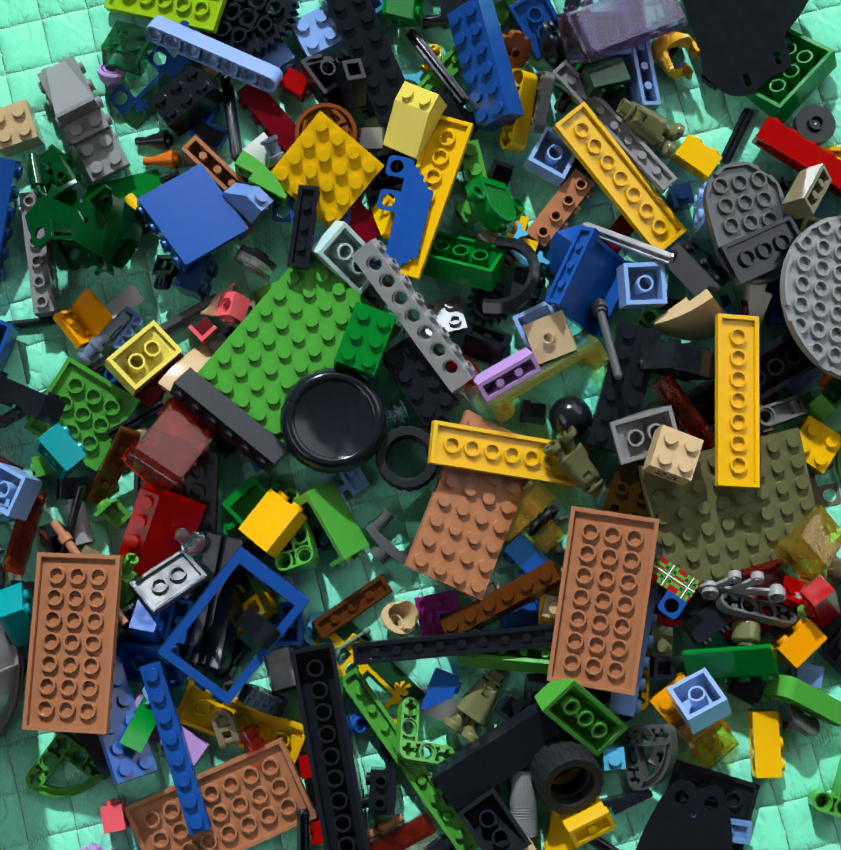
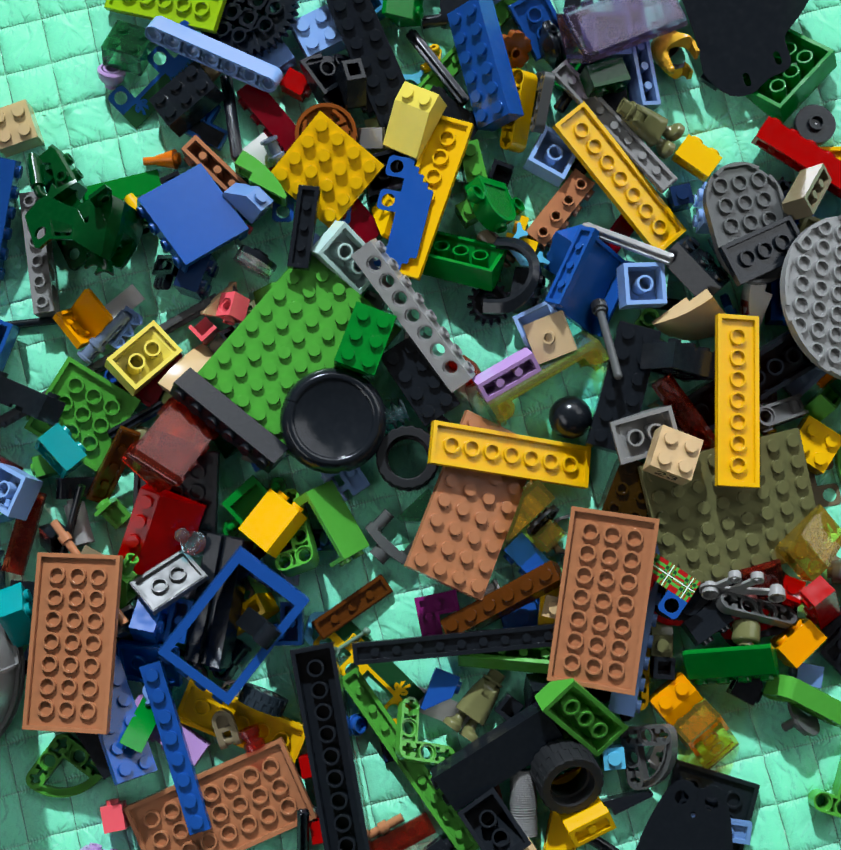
(83, 118): light grey wedge -> none
(160, 140): black cone -> none
(280, 670): flat silver piece -> none
(381, 790): black brick -> none
(400, 617): tan piece -> none
(448, 314): light grey hinge -> none
(484, 344): black panel -> none
(532, 412): black panel -> none
(576, 464): olive piece -> none
(699, 700): light blue brick -> none
(736, 135): black axle -> none
(765, 743): yellow brick -> none

